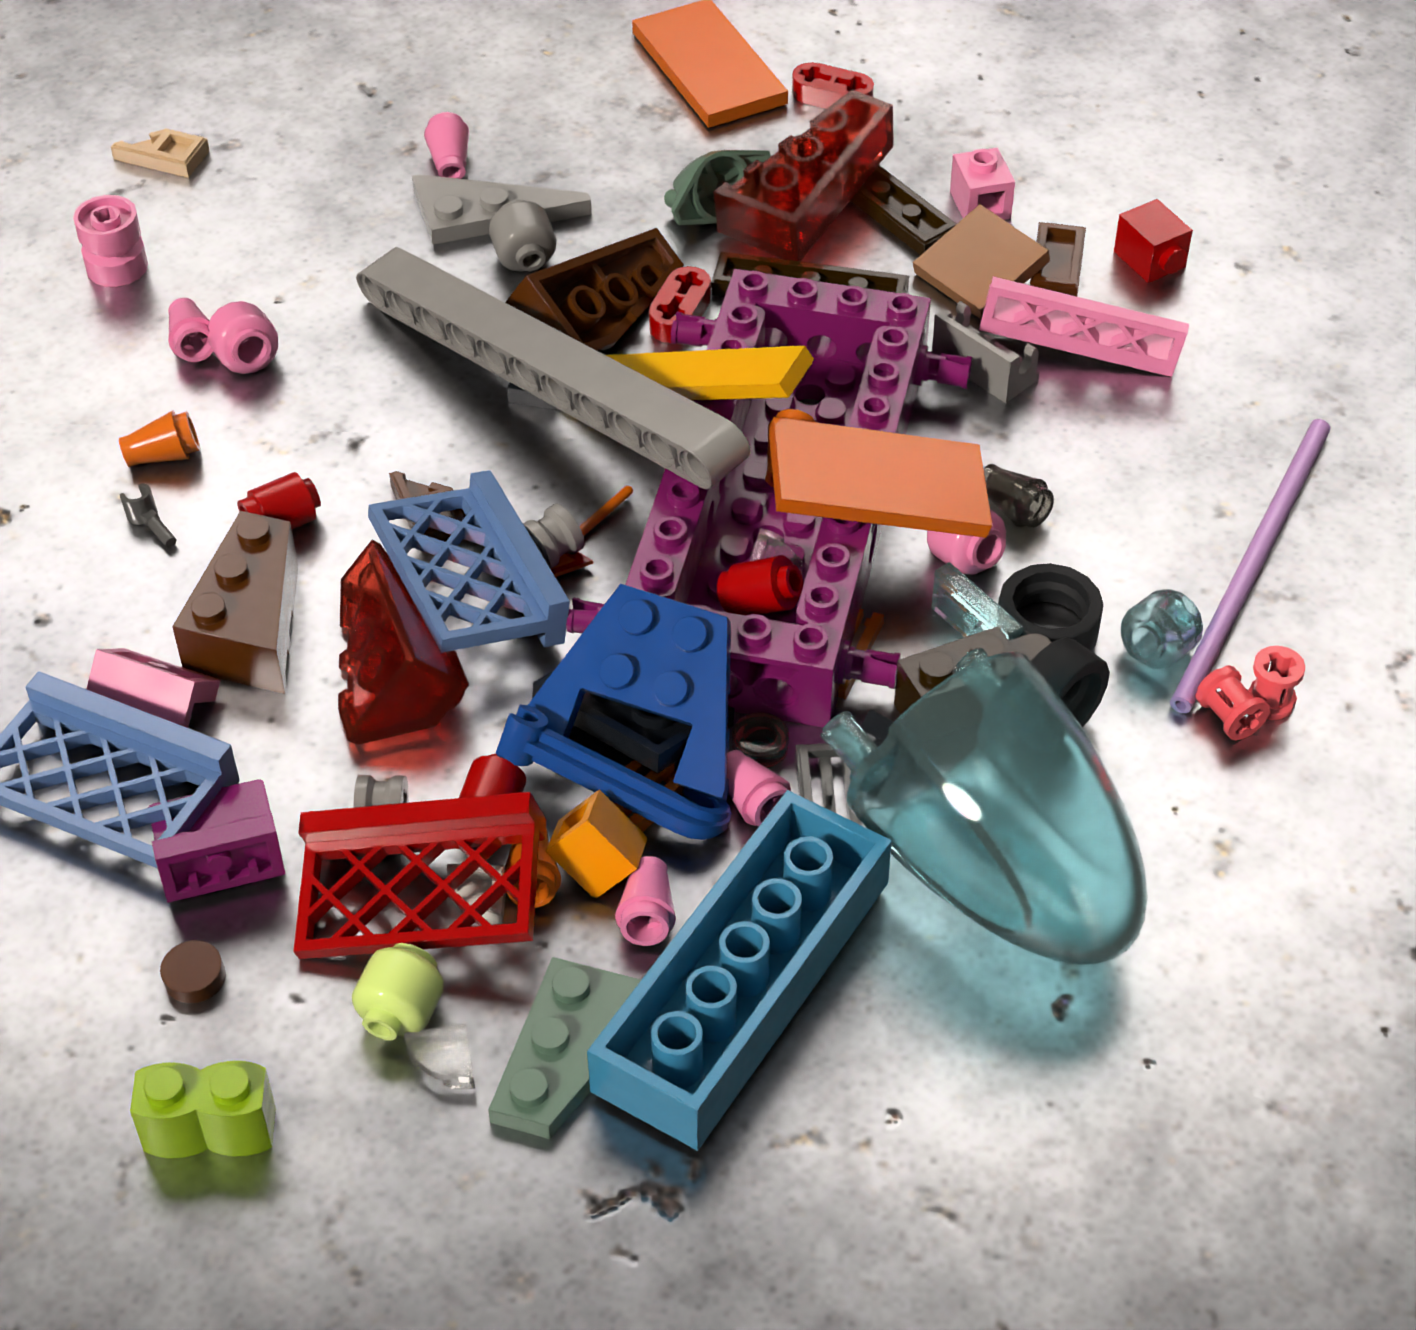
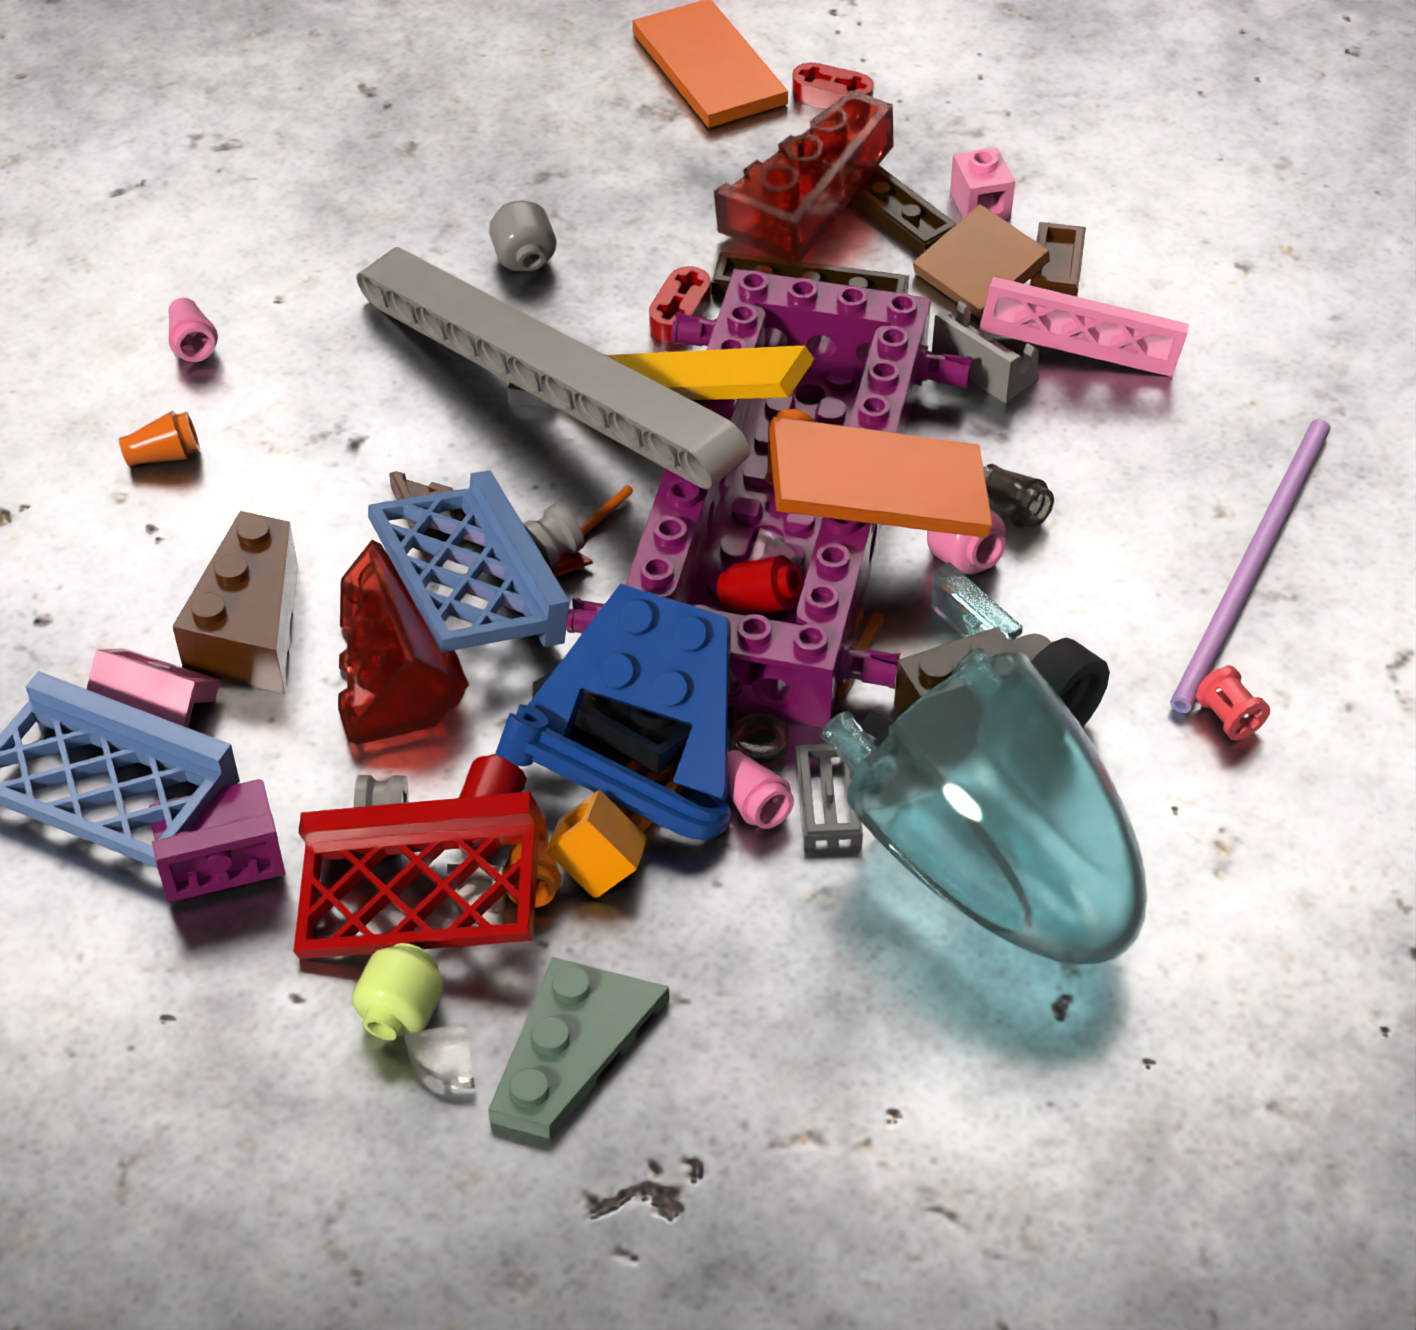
(110, 240): bright pink wheel -> none
(144, 511): dark grey hand -> none
(165, 152): tan tile -> none
(192, 971): reddish brown tile -> none
(198, 1110): lime brick -> none
(242, 337): bright pink head -> none
(284, 499): red brick -> none
(448, 144): bright pink cone -> none
(465, 207): light grey wing -> none
(600, 291): reddish brown wedge -> none
(646, 904): bright pink cone -> none
(694, 186): sand green hat -> none
(739, 969): dark azure brick -> none
(1060, 586): black tyre -> none
(1152, 240): red brick -> none
(1161, 628): clear light blue head -> none
(1284, 674): coral bush -> none

